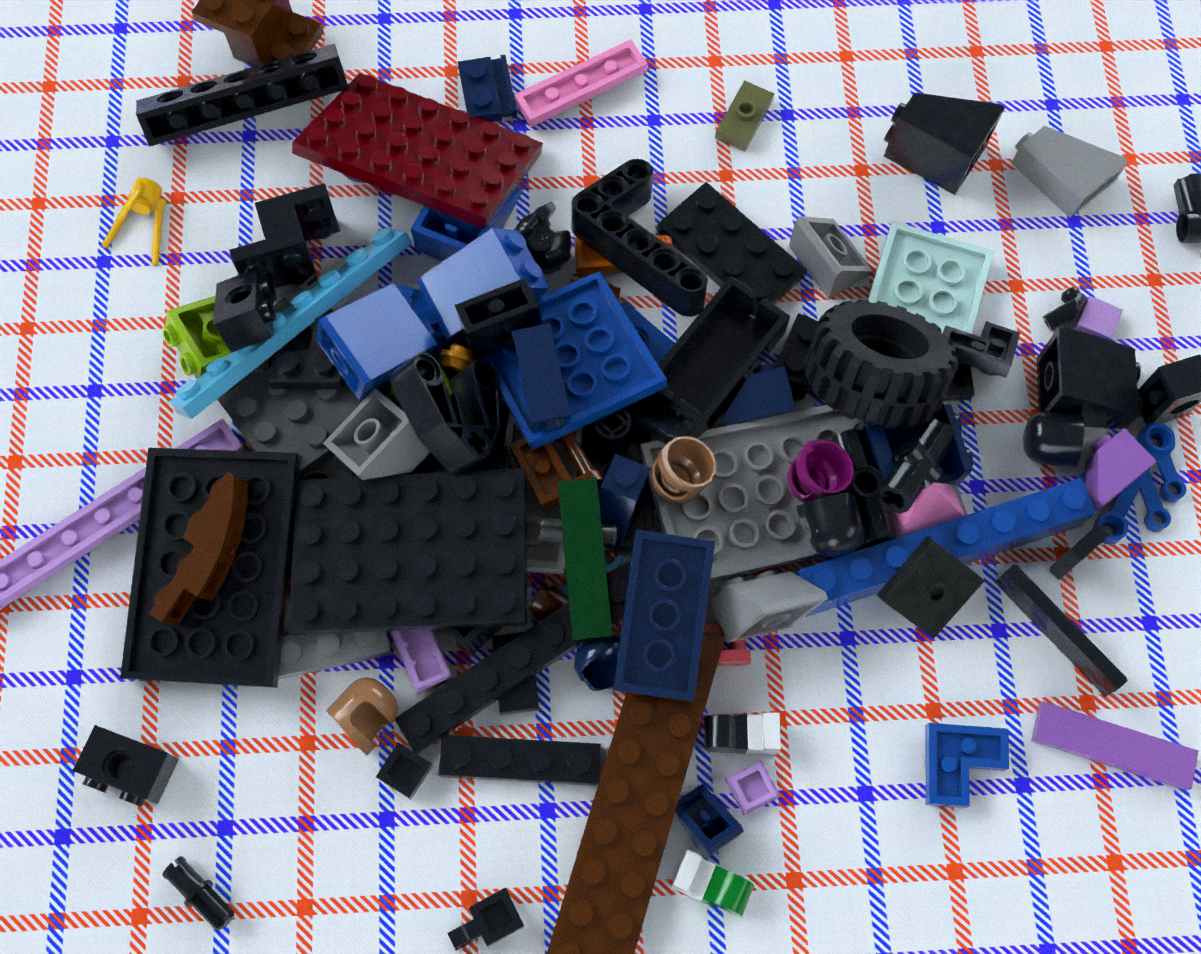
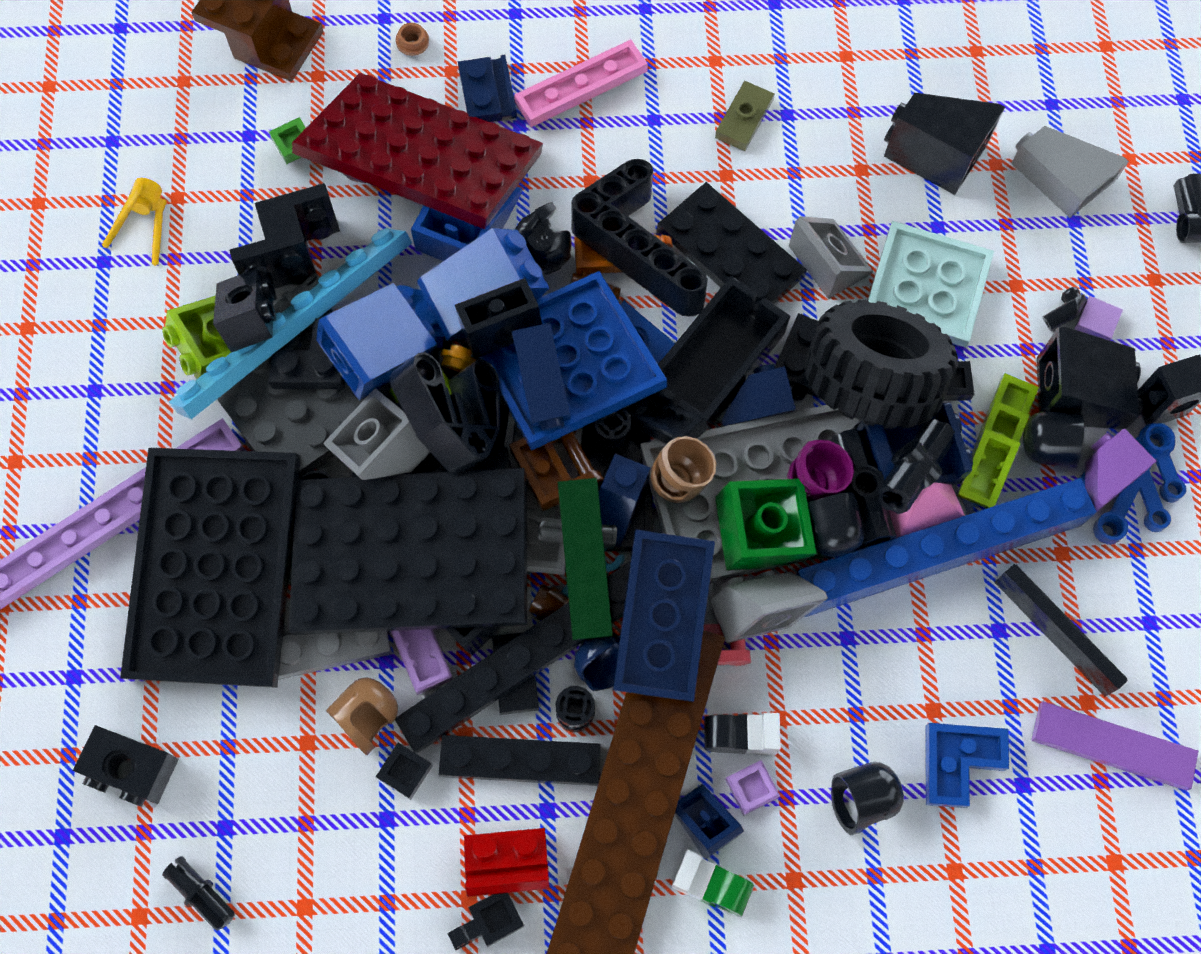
(216, 538): reddish brown slope -> none
(241, 95): black brick -> none
(284, 136): none -> bright green plate
(412, 32): none -> nougat plate
(506, 862): none -> red plate
(578, 715): none -> black wheel
(764, 523): none -> green slope
(875, 793): none -> black helmet
(930, 587): pearl dark grey plate -> none
(990, 352): black plate -> none
(998, 441): none -> lime slope
(1079, 551): black tile -> none

